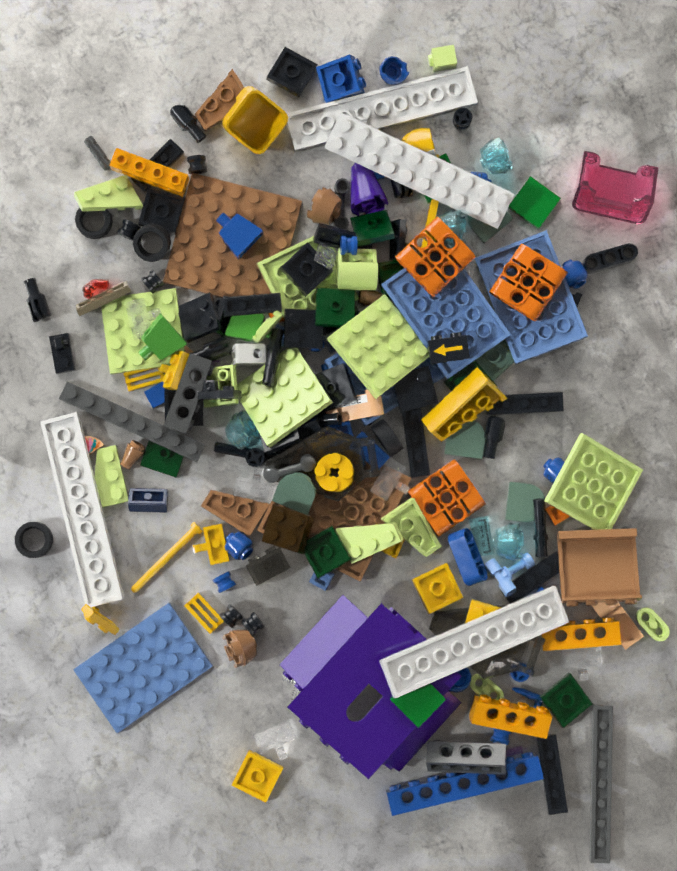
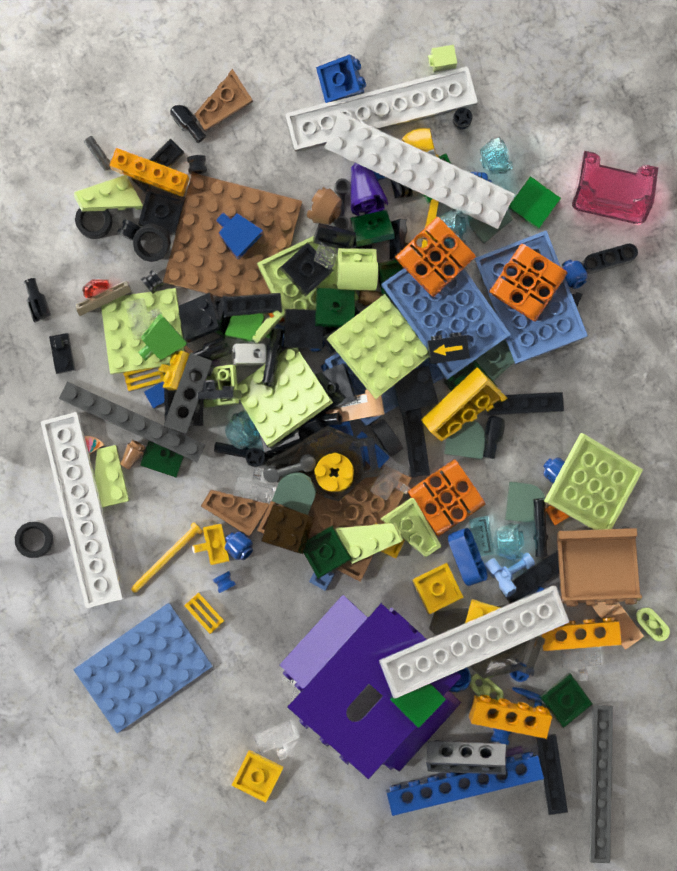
(93, 616): yellow plate -> none
(148, 500): dark blue slope -> none
(231, 616): black wheel -> none
(240, 647): medium nougat cone -> none
(253, 623): black wheel -> none
(254, 120): yellow piece -> none
(267, 566): clear smoke brick -> none
(292, 72): black plate -> none
(348, 245): blue wheel -> none
(393, 70): blue hair -> none

